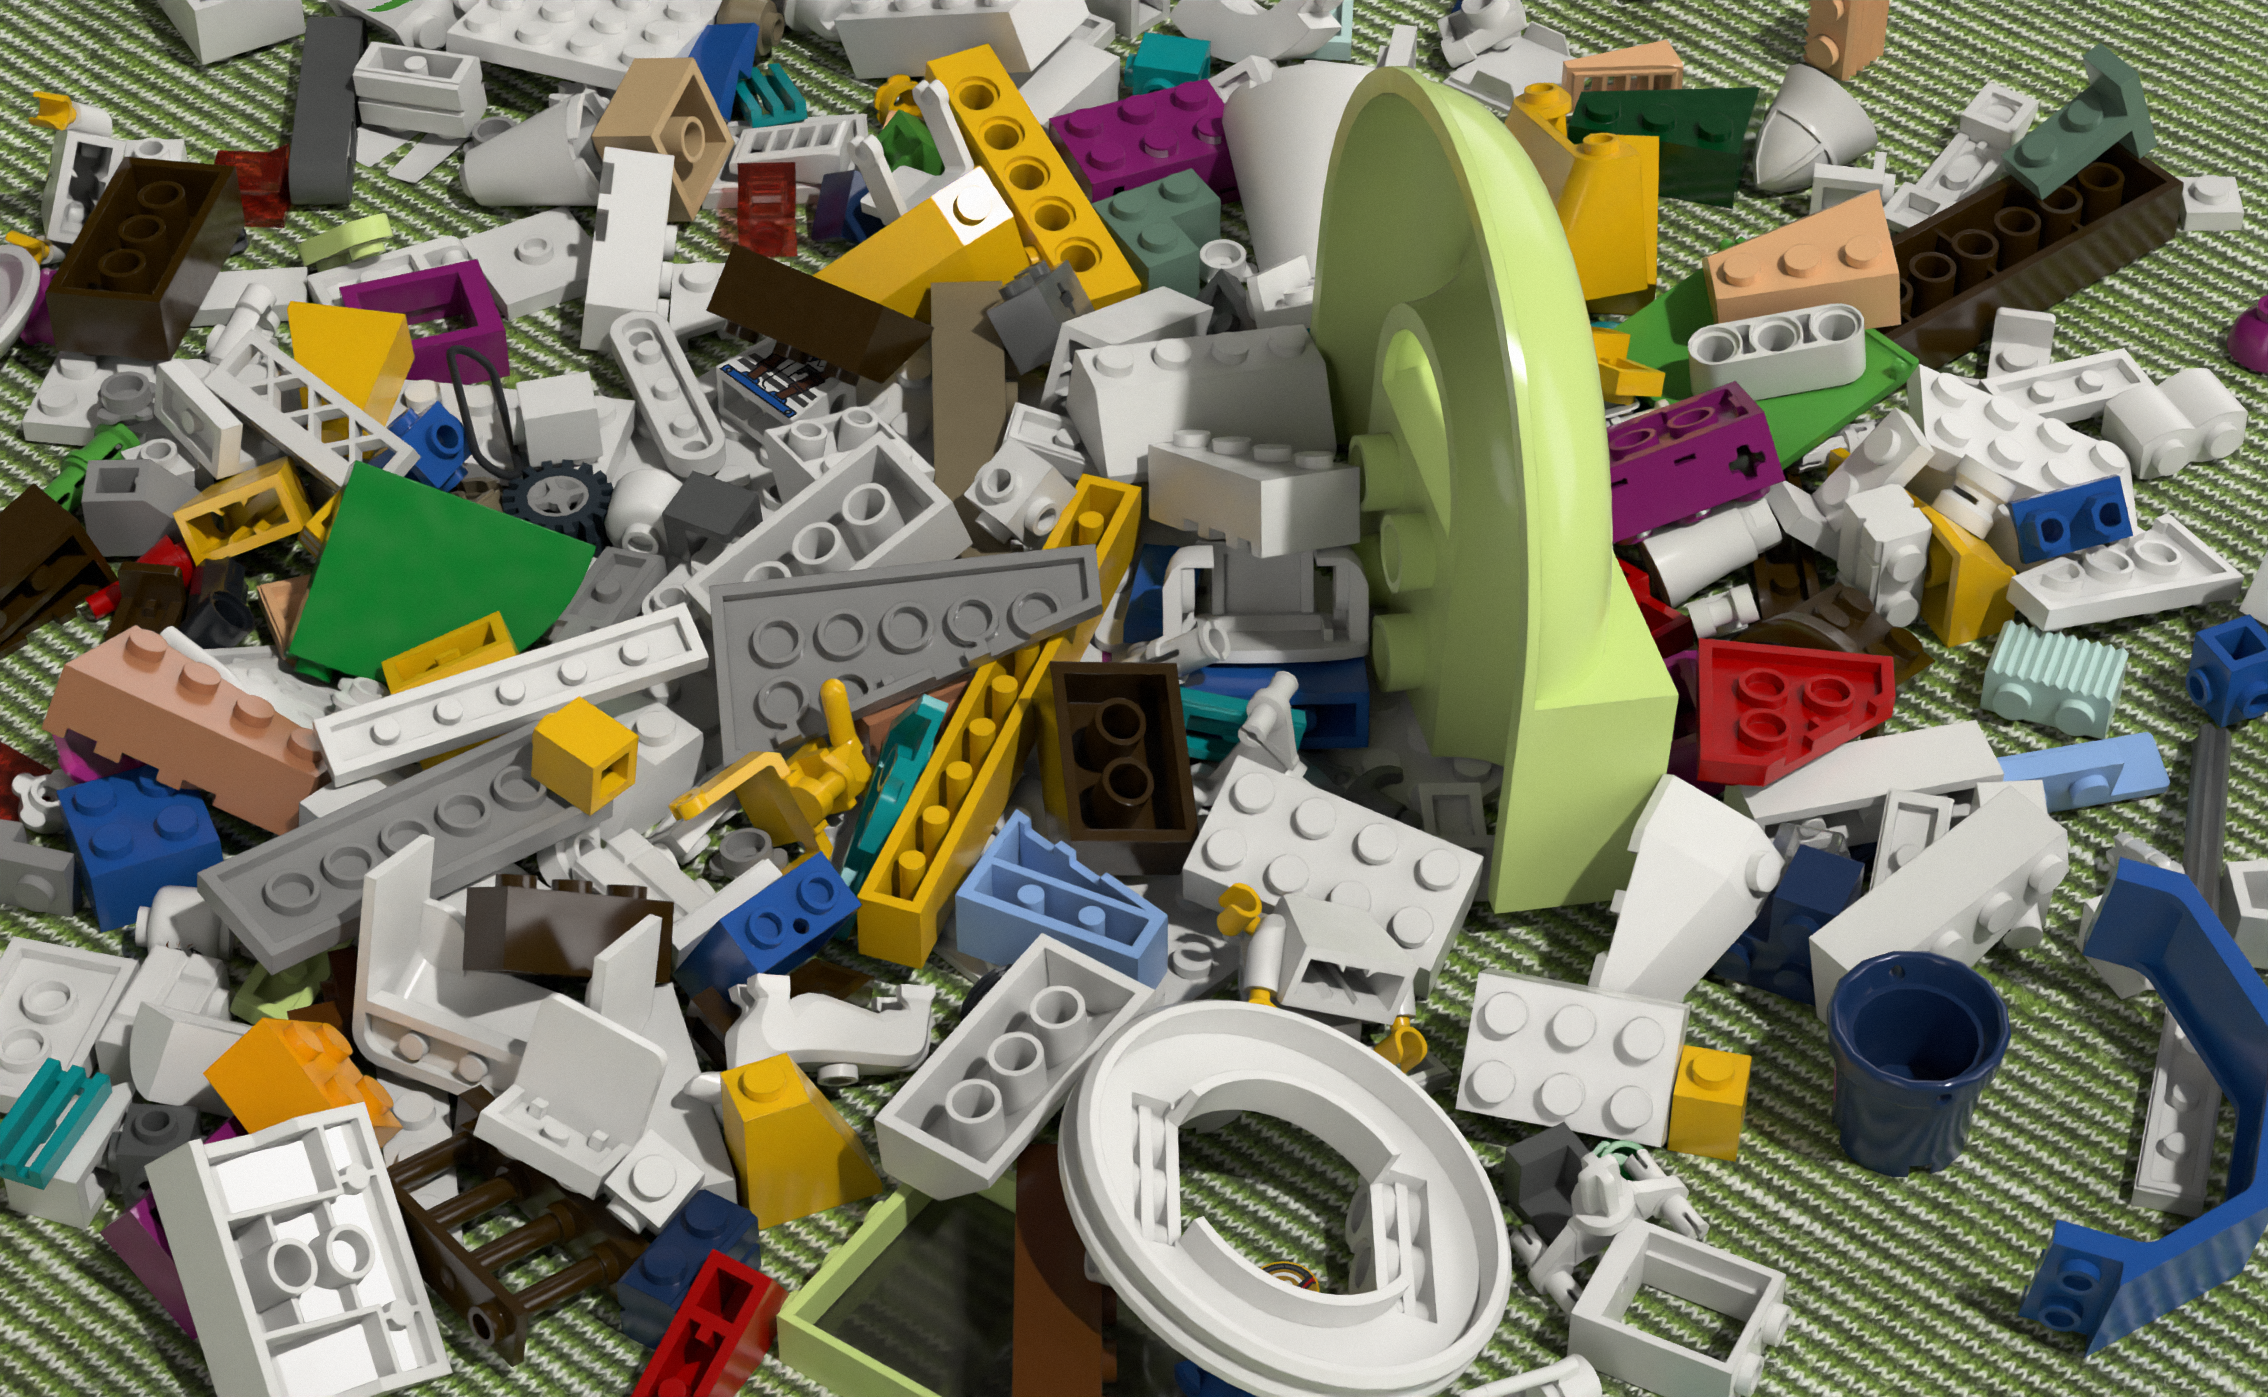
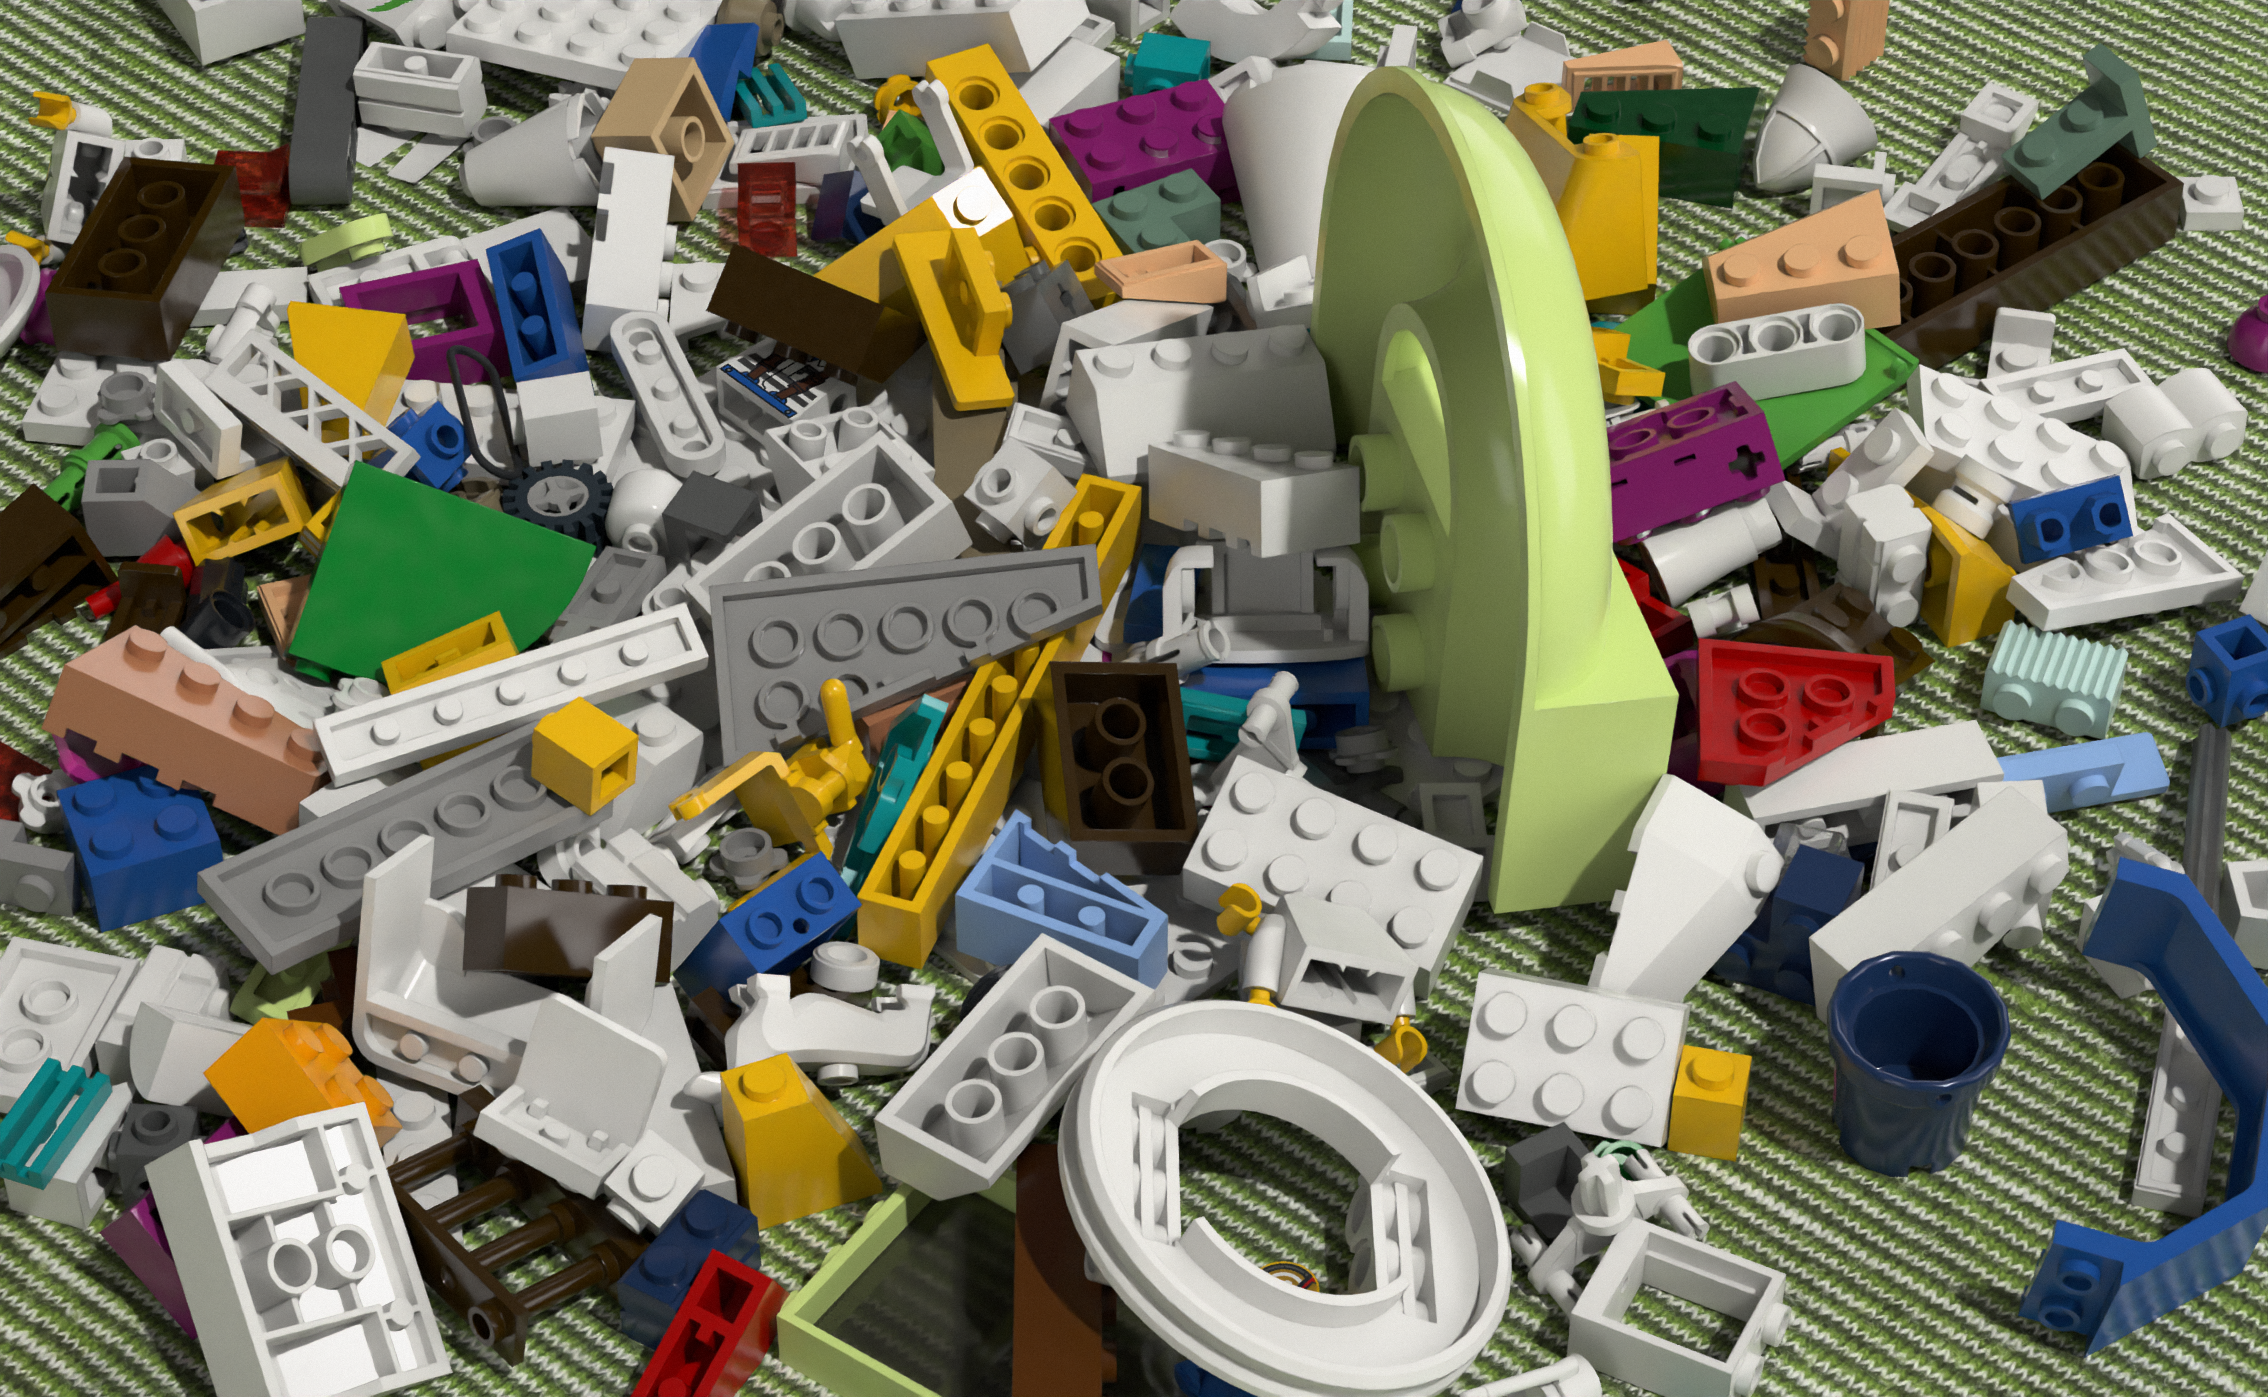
(184, 923): white head -> none
(536, 308): none -> blue brick
(697, 923): white tile -> none
(844, 967): none -> white tile
(960, 312): none -> yellow bracket
(1167, 274): none -> light nougat slope
(1363, 748): none -> light grey plate

